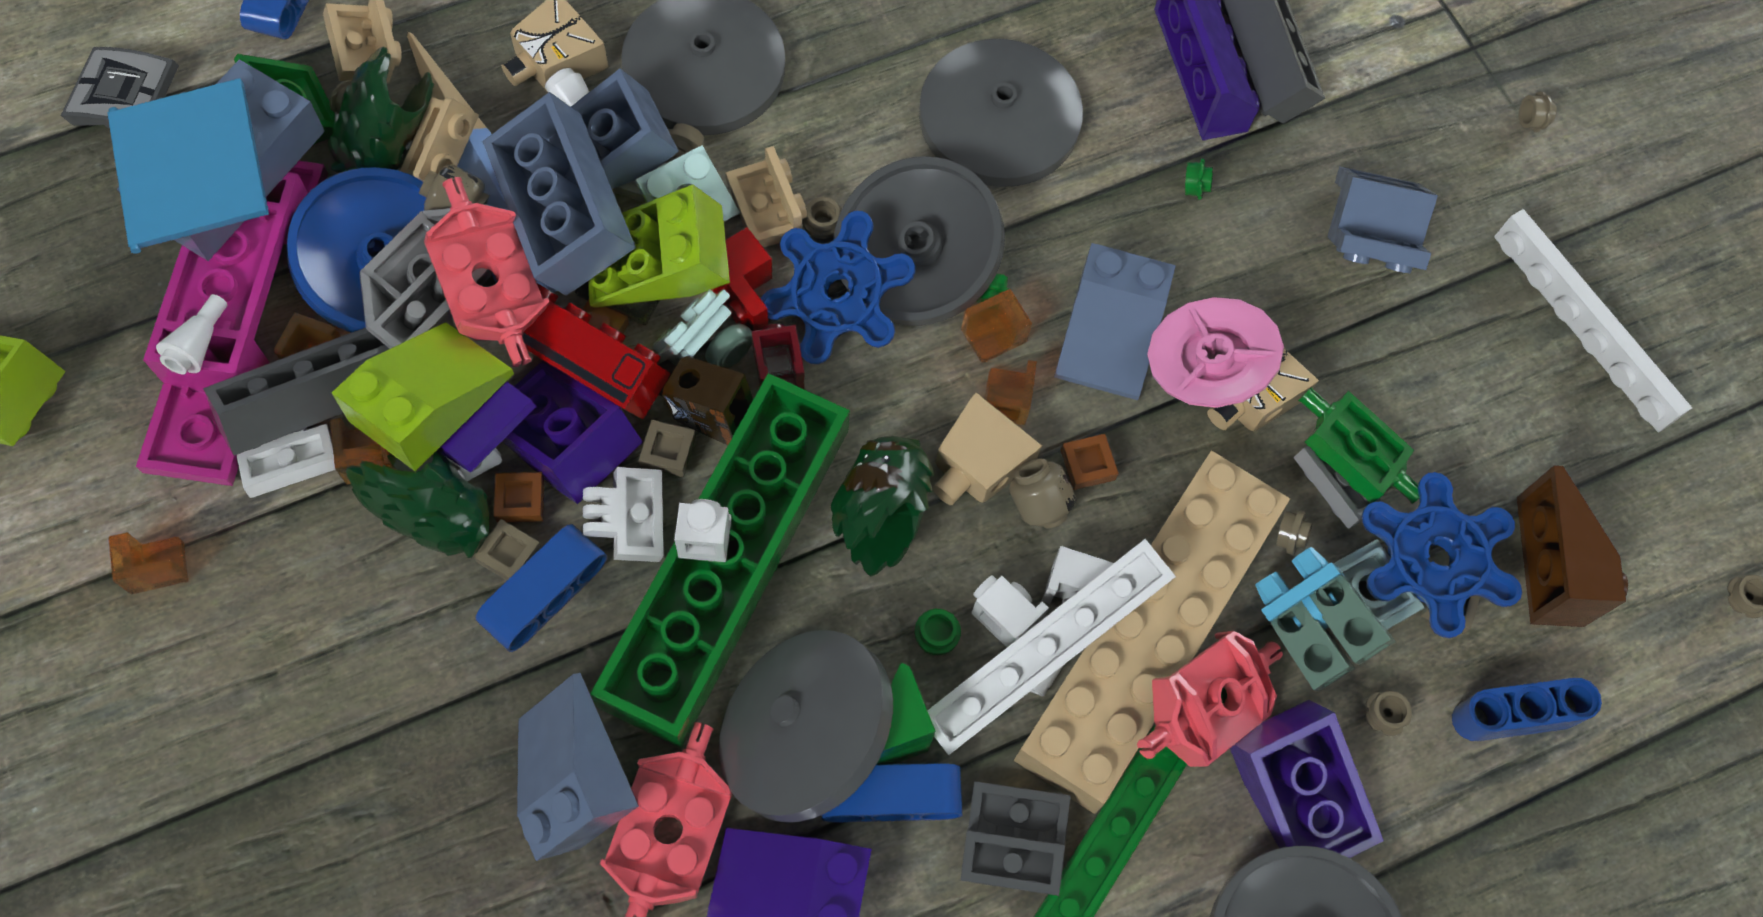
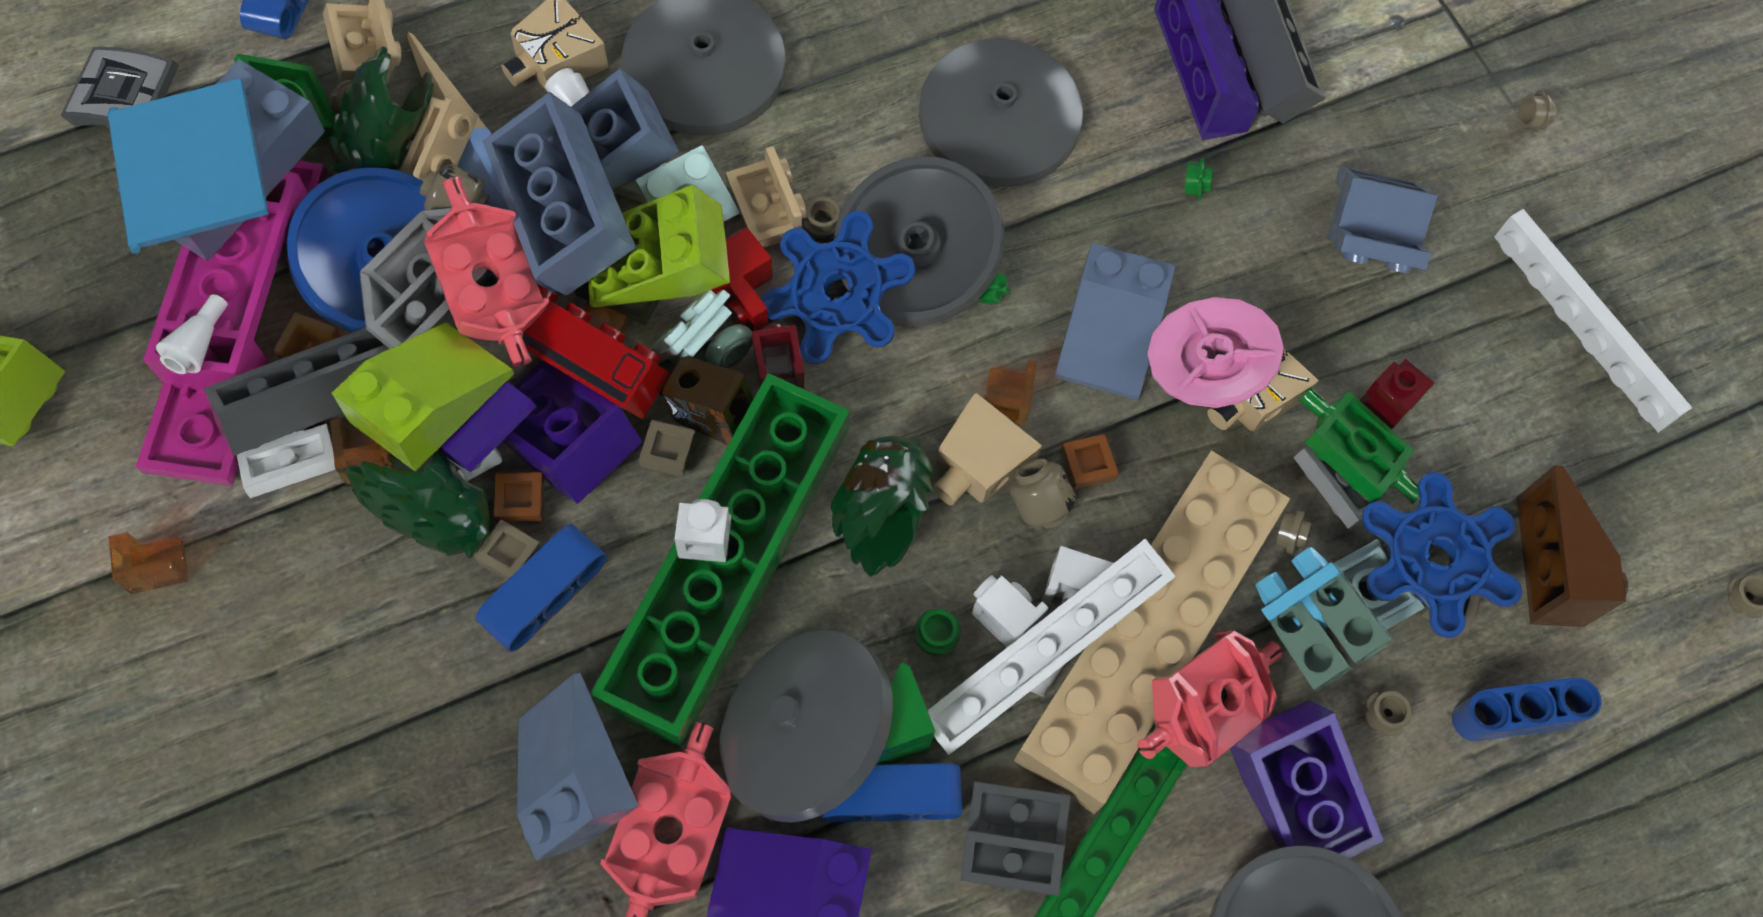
(629, 514): white hinge -> none
(685, 138): dark tan plate -> none
(996, 326): clear orange panel -> none
(1396, 392): none -> dark red window

